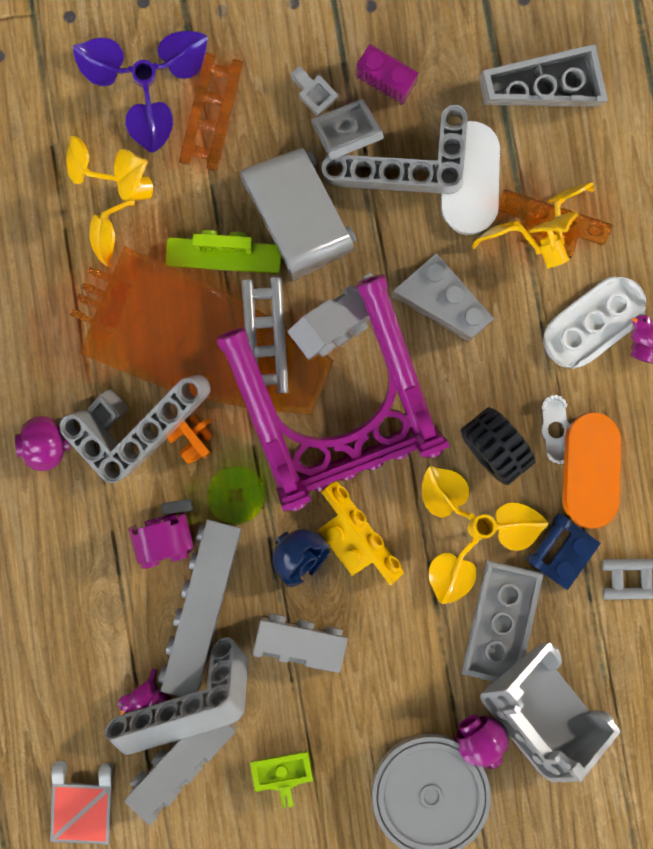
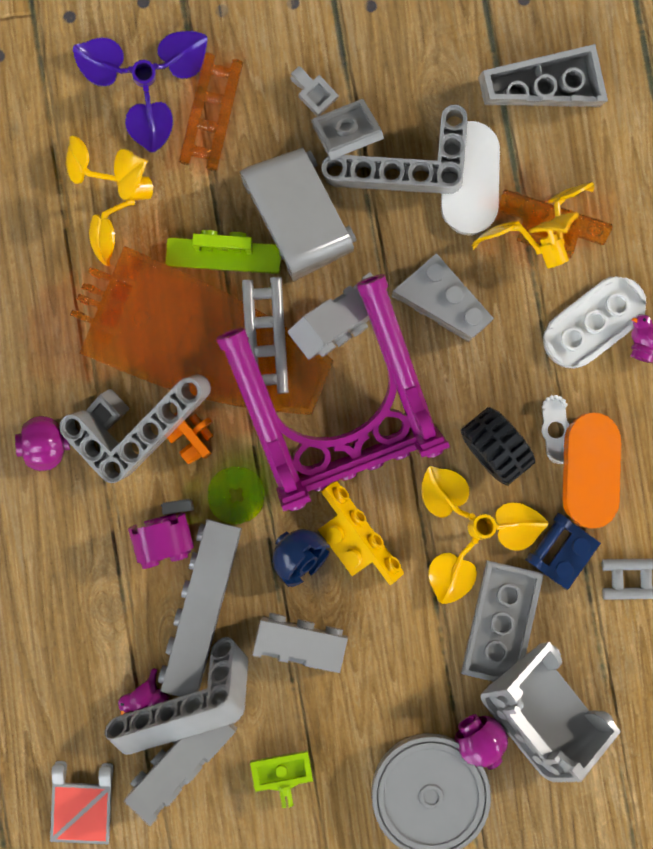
(386, 74): magenta brick -> none

